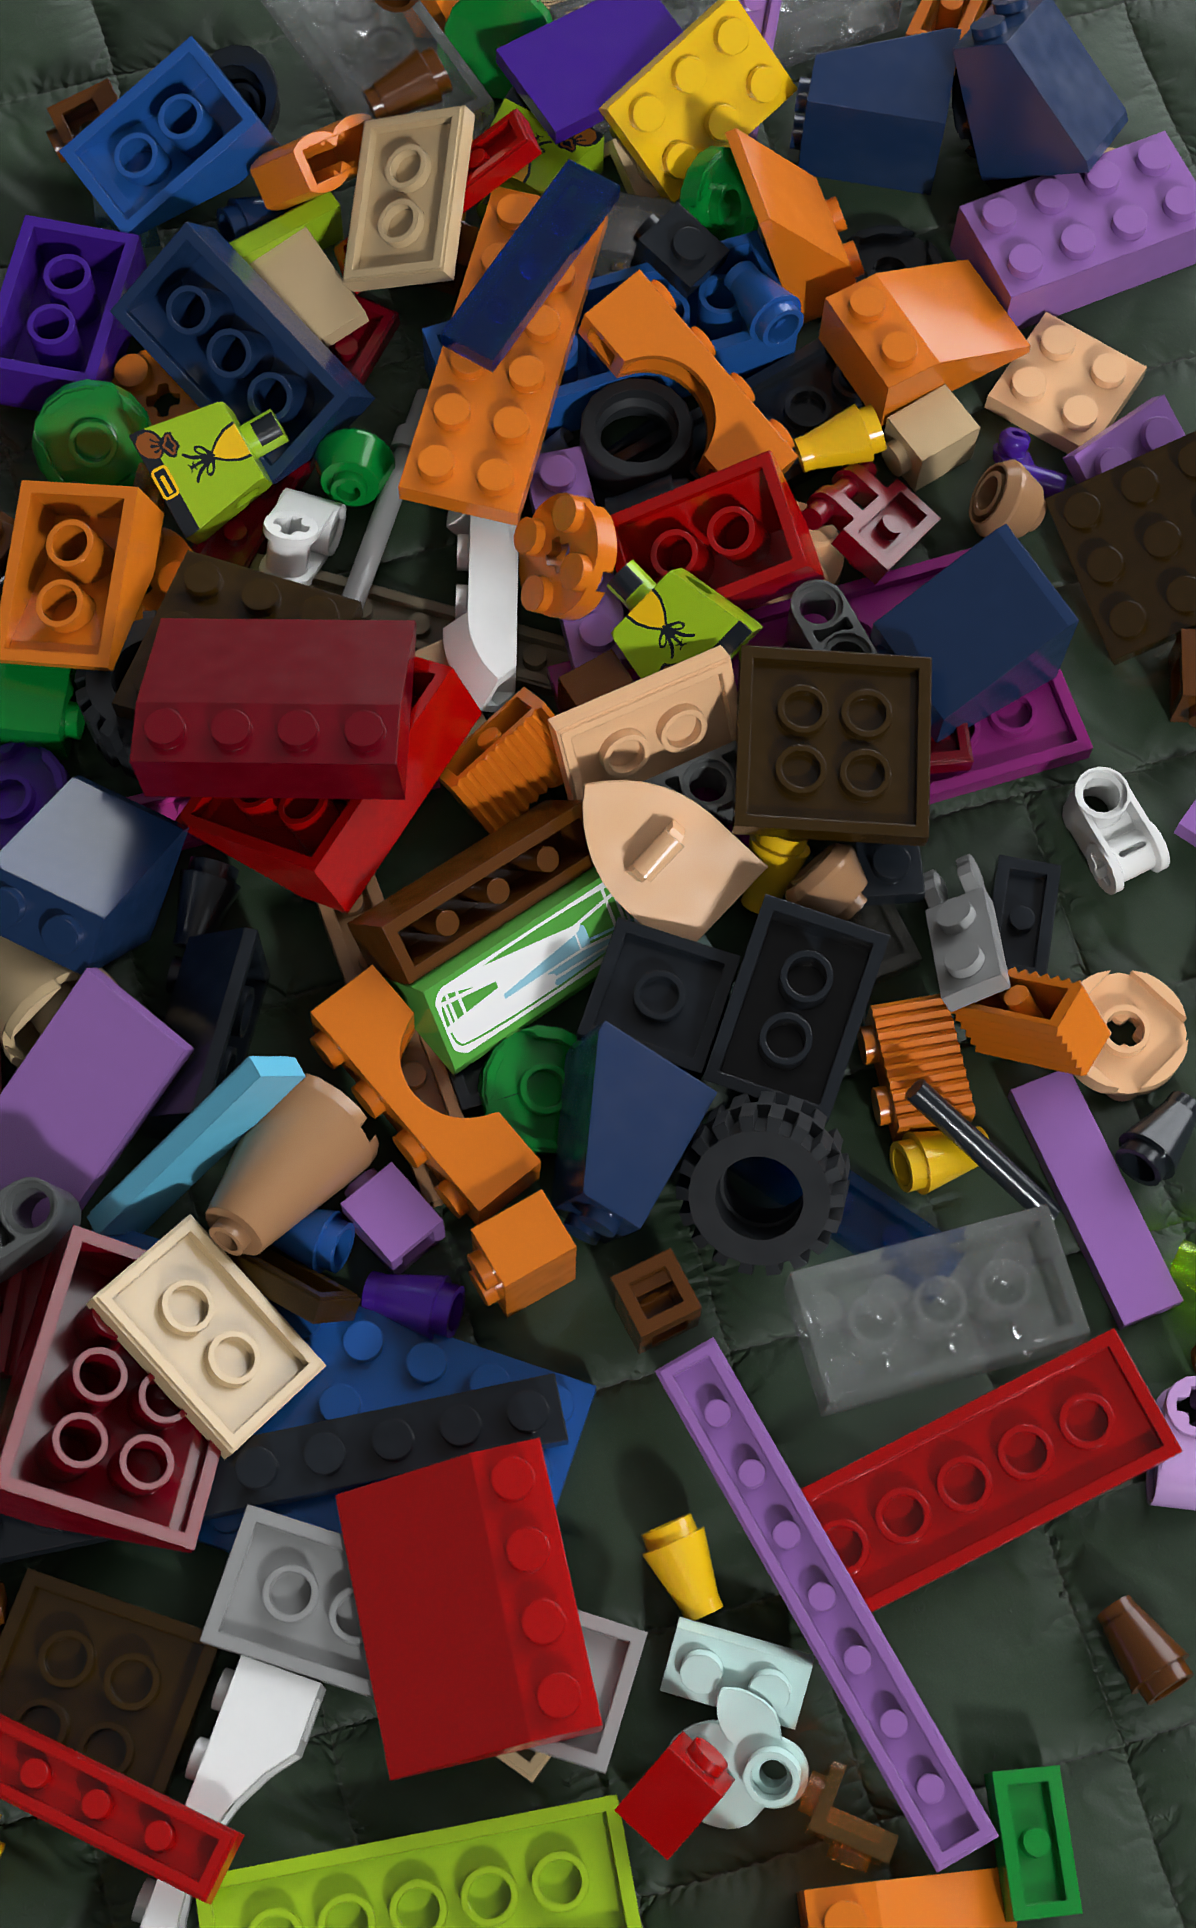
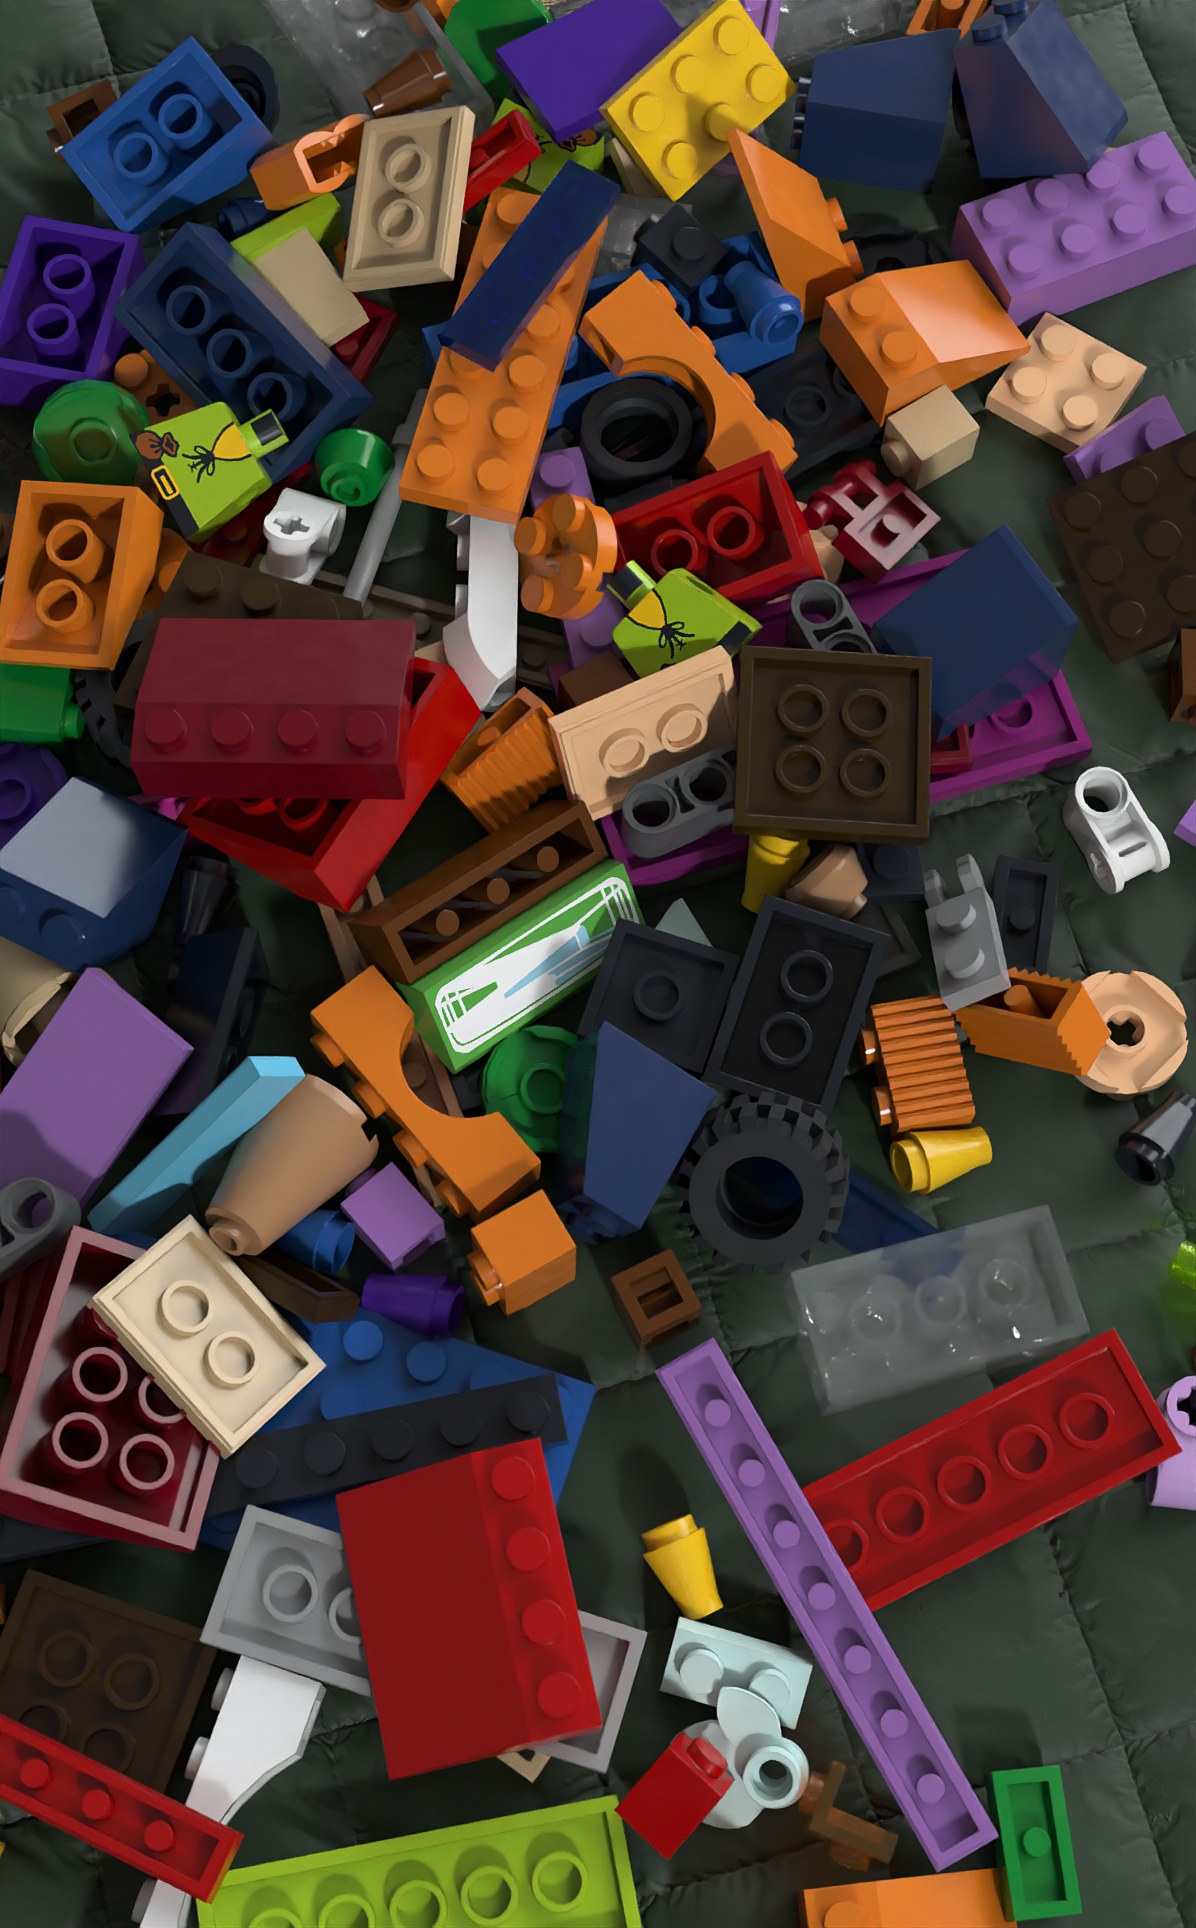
(665, 856): light nougat shield -> none
(717, 195): green tile -> none
(842, 440): yellow cone -> none
(978, 1147): black bar -> none
(1007, 496): medium nougat cone -> none
(1014, 445): dark purple arm -> none
(1094, 1199): medium lavender tile -> none
(1144, 1651): reddish brown cone -> none

